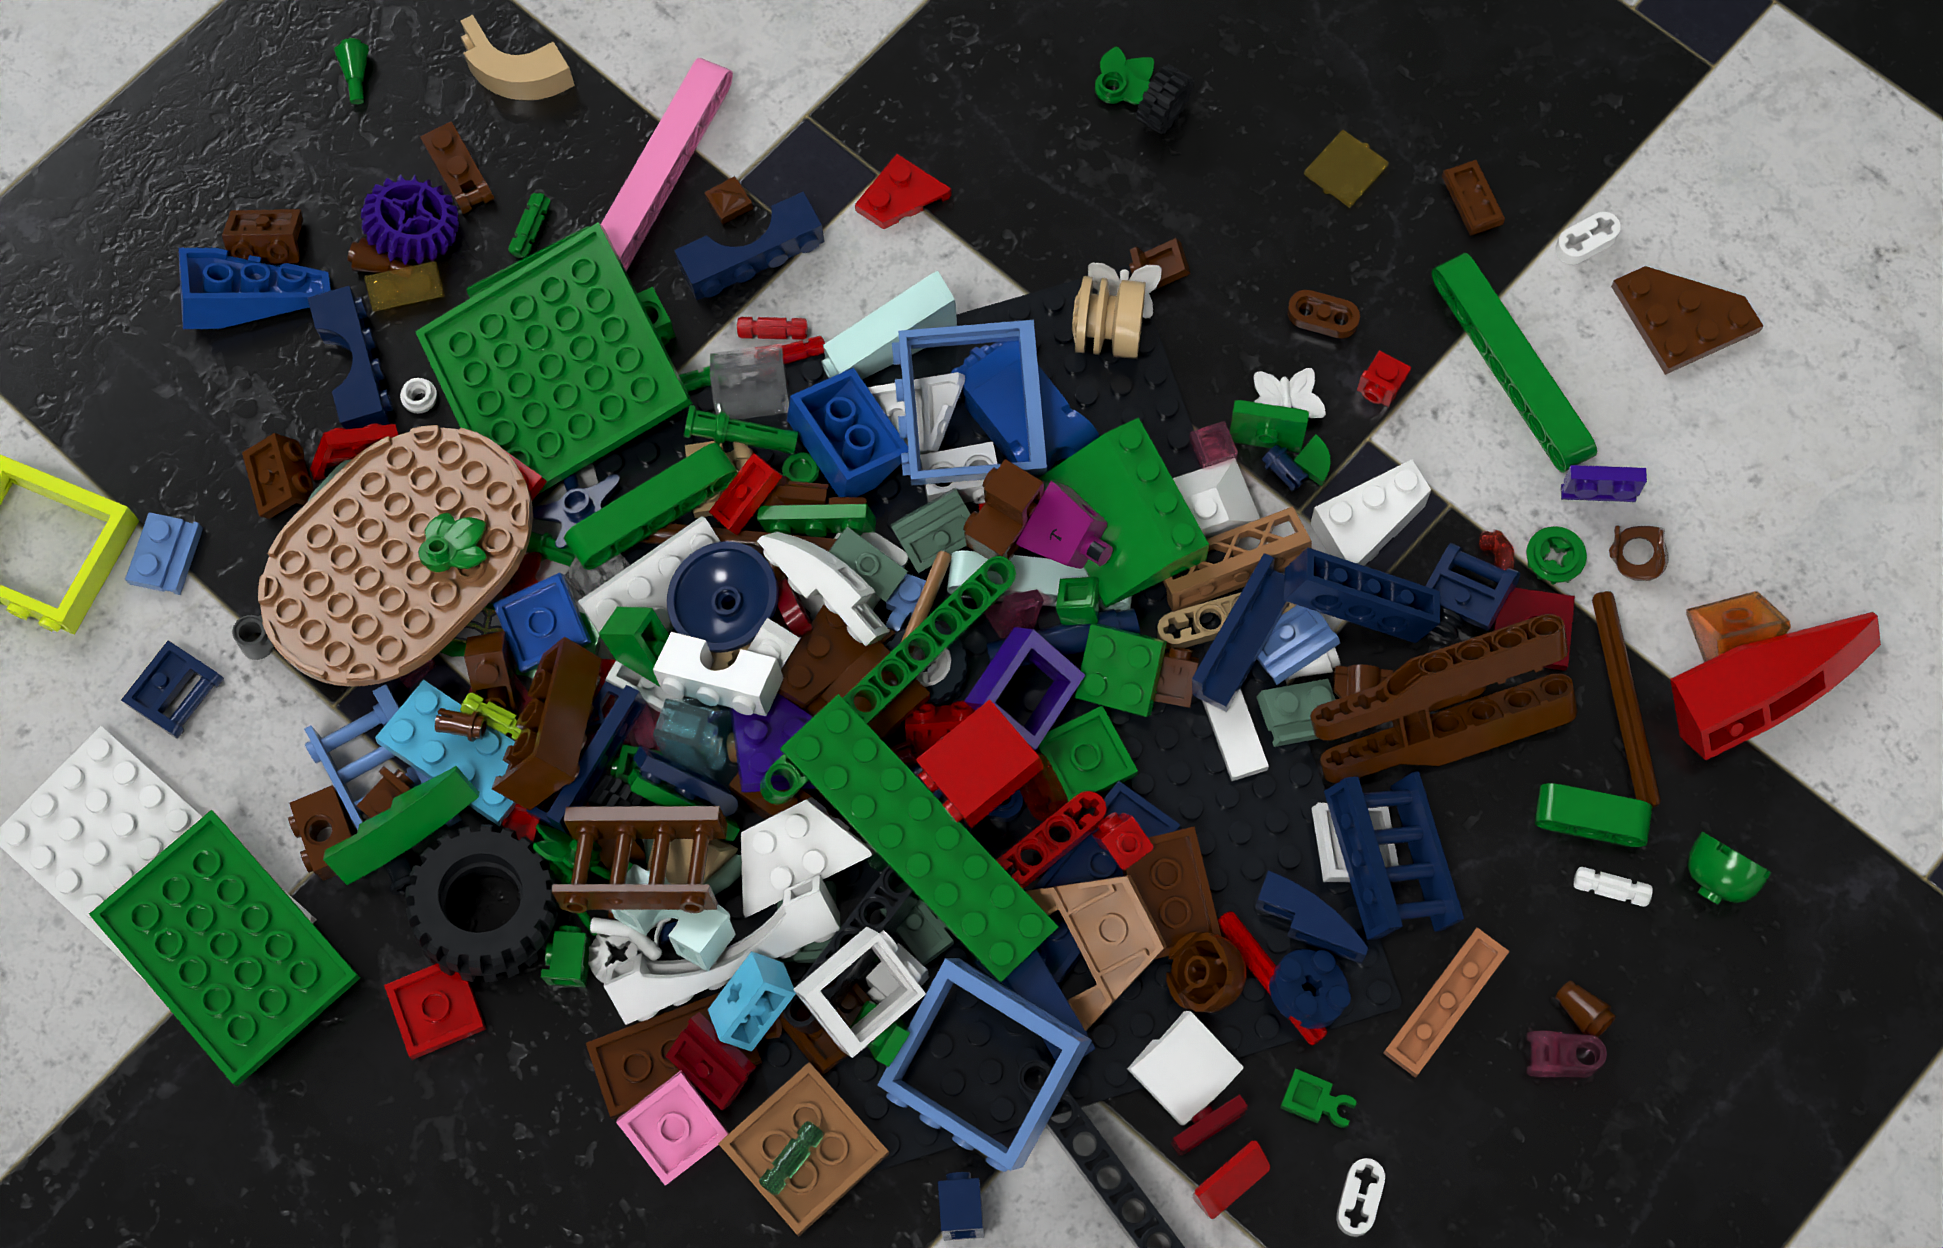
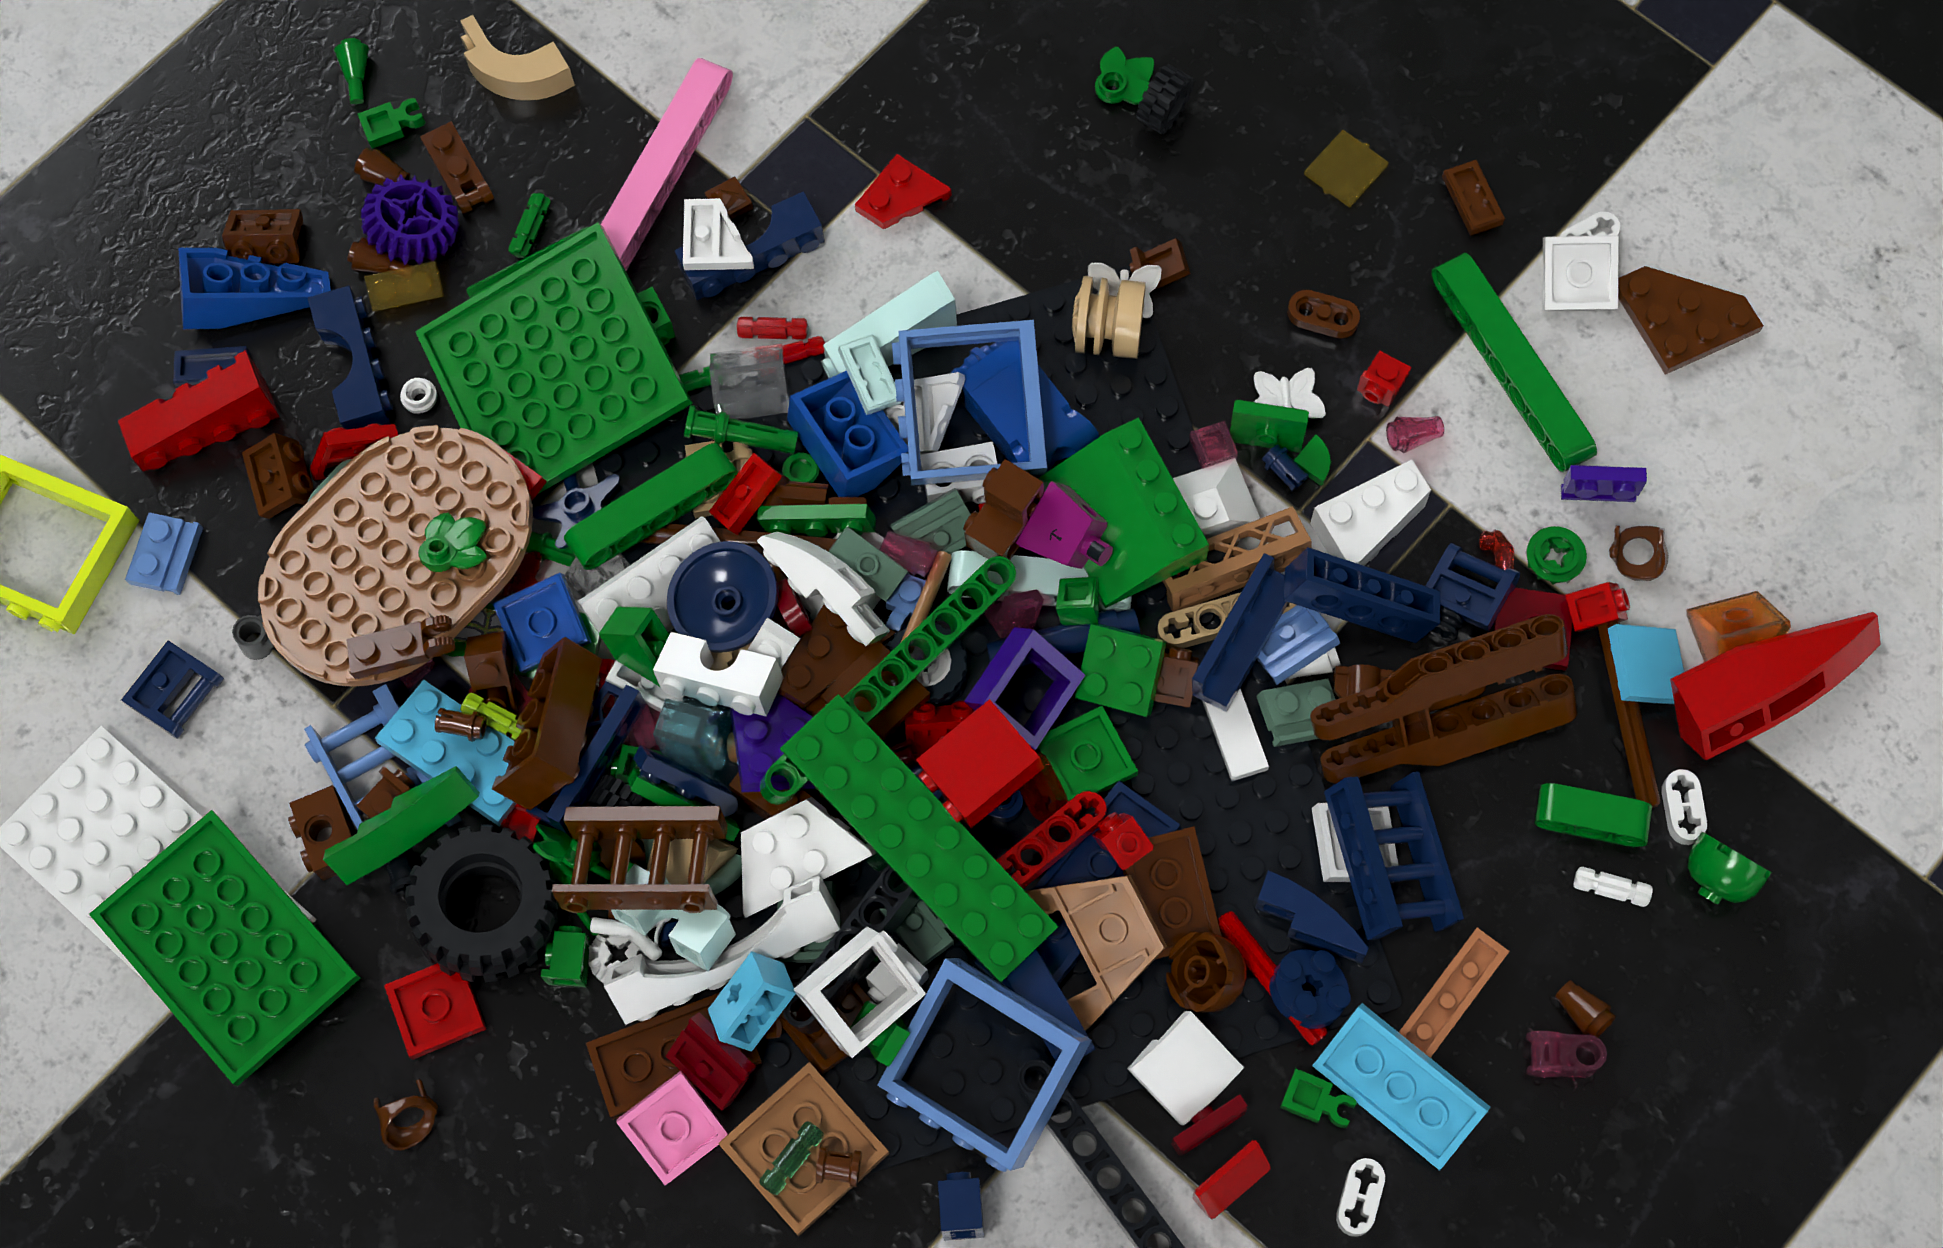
(192, 365): none -> dark blue tile
(199, 414): none -> red wedge
(376, 167): none -> reddish brown cone
(385, 123): none -> green plate
(399, 647): none -> hinge
(405, 1137): none -> reddish brown piece
(712, 238): none -> white wing
(838, 1166): none -> reddish brown bush
(869, 374): none -> light aqua plate
(910, 553): none -> clear pink cone
(1401, 1086): none -> medium azure plate
(1411, 432): none -> clear pink cone
(1580, 273): none -> white plate
(1598, 606): none -> red bracket
(1645, 662): none -> medium azure tile
(1675, 808): none -> white beam

